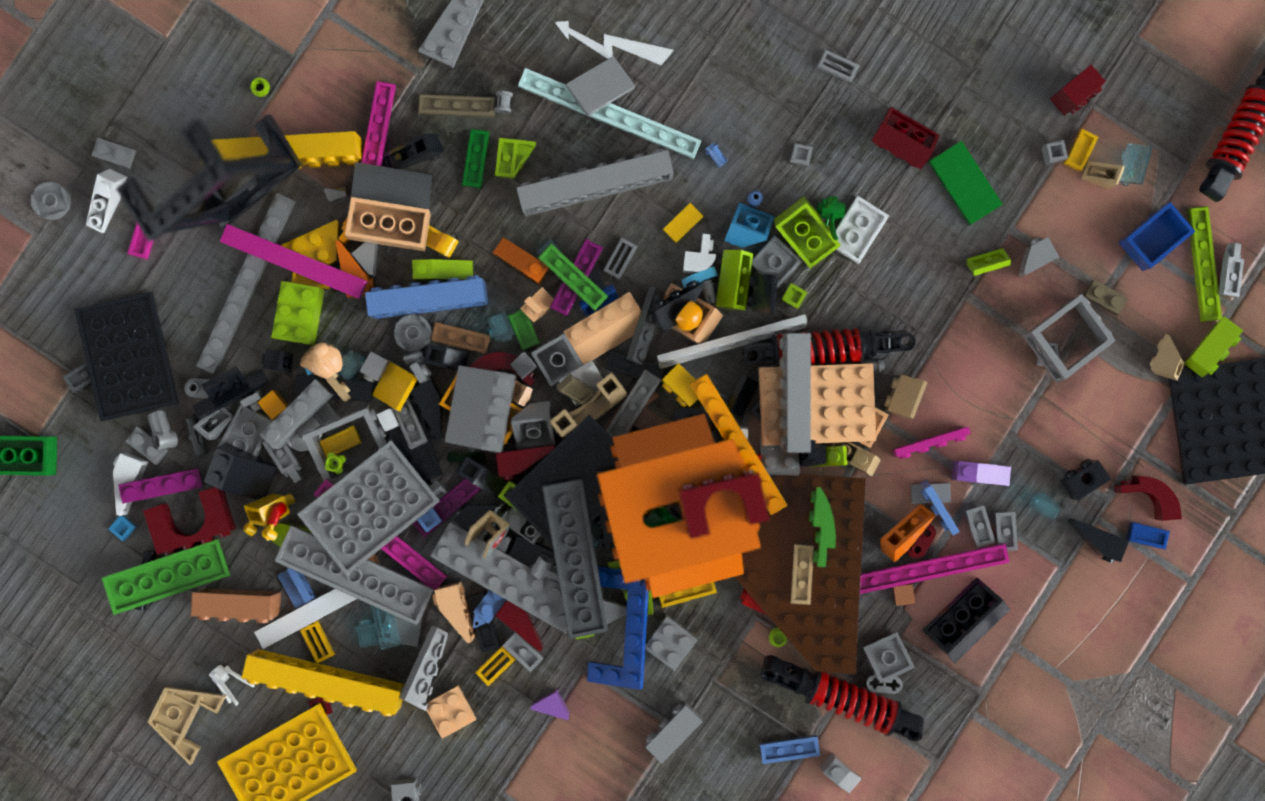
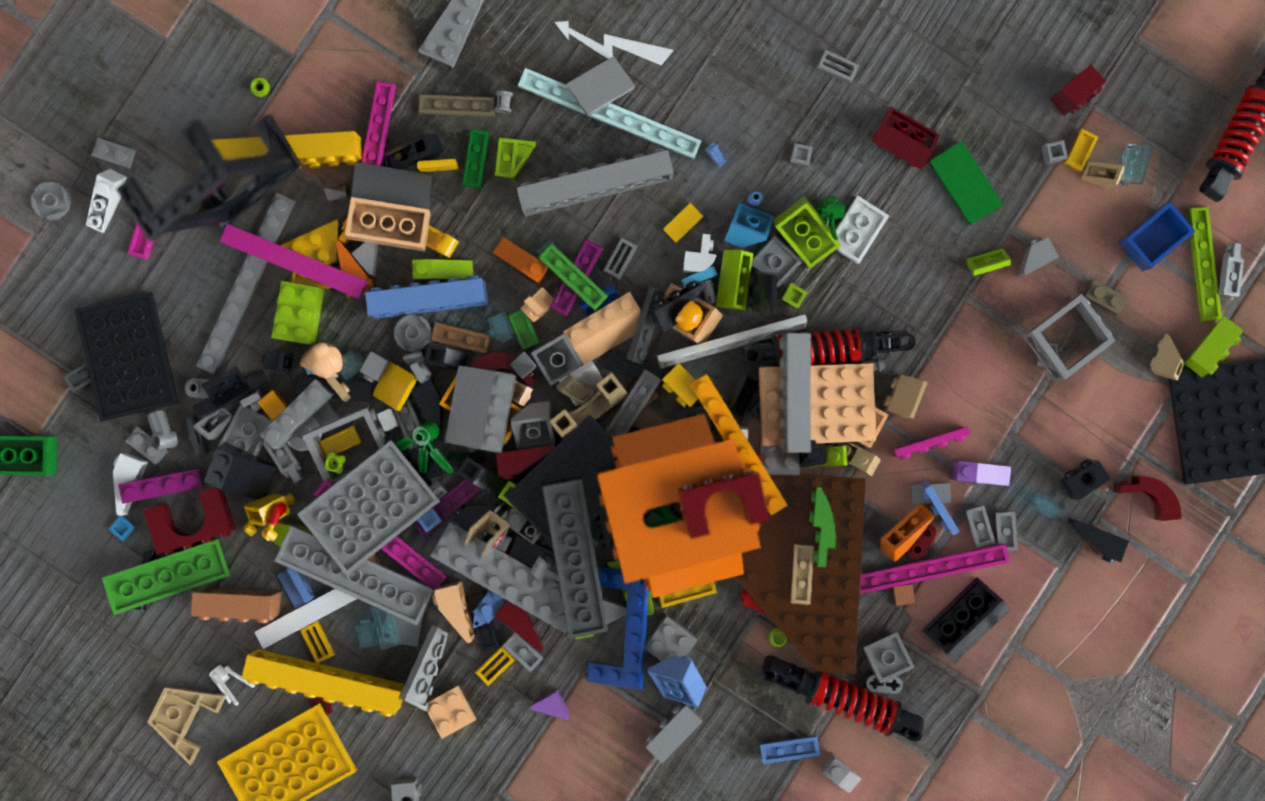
(424, 436): none -> green plant
(437, 165): none -> yellow tile
(678, 680): none -> medium blue slope
(1148, 535): blue tile -> none

